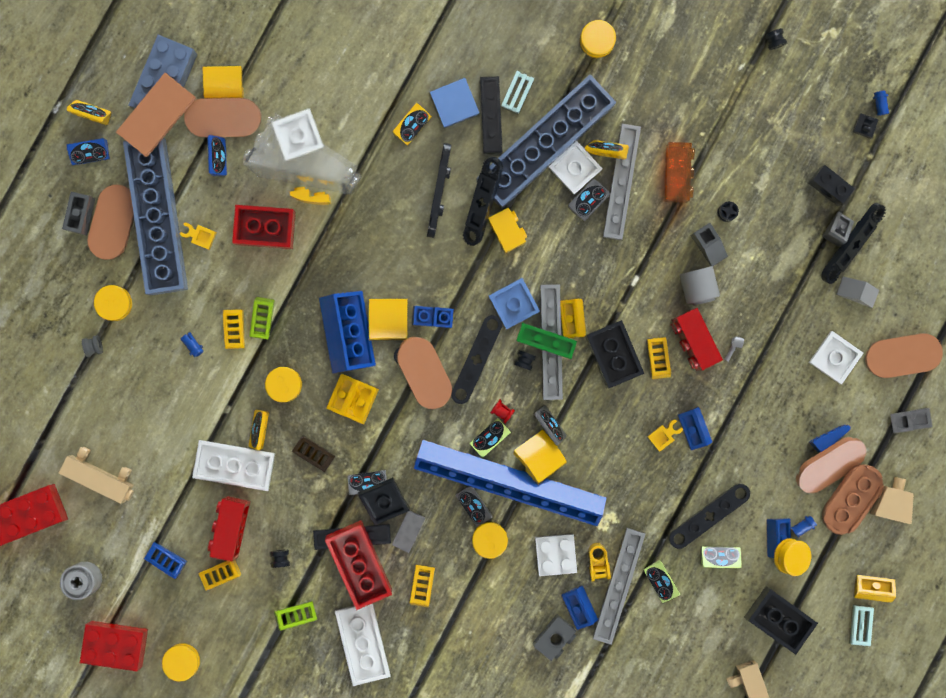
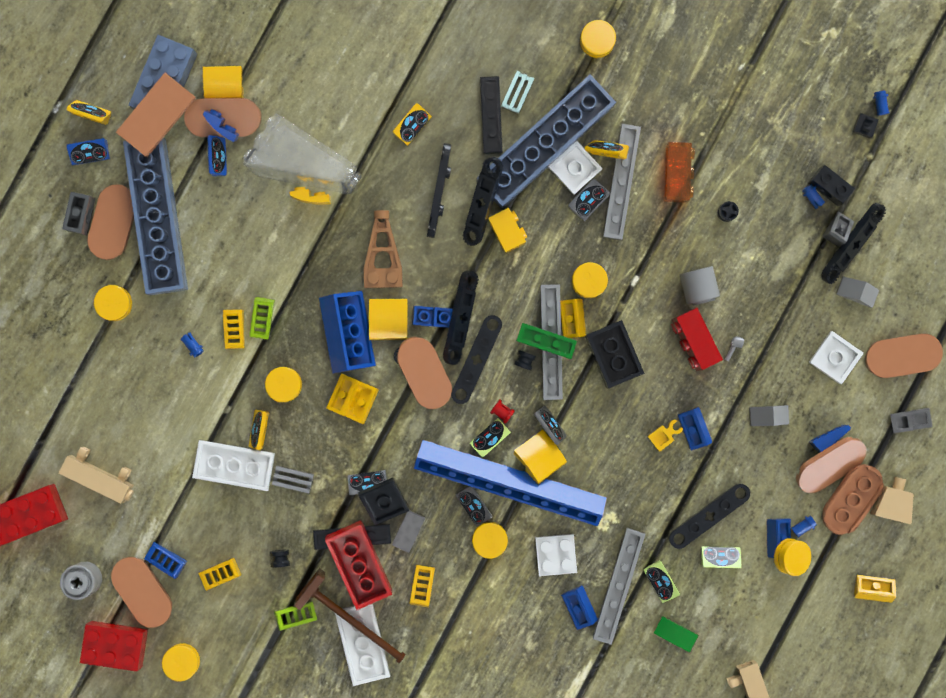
(92, 346): dark grey wheel -> none
(141, 592): none -> nougat tile
(201, 236): yellow plate -> none
(216, 121): none -> blue slope
(228, 528): red brick -> none
(264, 227): red brick -> none
(276, 475): none -> light grey tile
(297, 135): white plate -> none
(299, 445): dark brown slope -> none
(312, 590): none -> reddish brown tile
(382, 277): none -> medium nougat plate
(454, 103): medium blue tile -> none
(462, 307): none -> black piece
(514, 303): medium blue tile -> none
(556, 626): dark grey brick -> none
(589, 280): none -> yellow head
(598, 566): yellow piece -> none
(659, 374): yellow slope -> none
(676, 634): none -> green slope
(710, 244): dark grey slope -> none
(769, 415): none -> light grey slope
(775, 39): black wheel -> none
(780, 620): black brick -> none
(813, 196): none -> blue pin
(867, 642): light aqua tile -> none

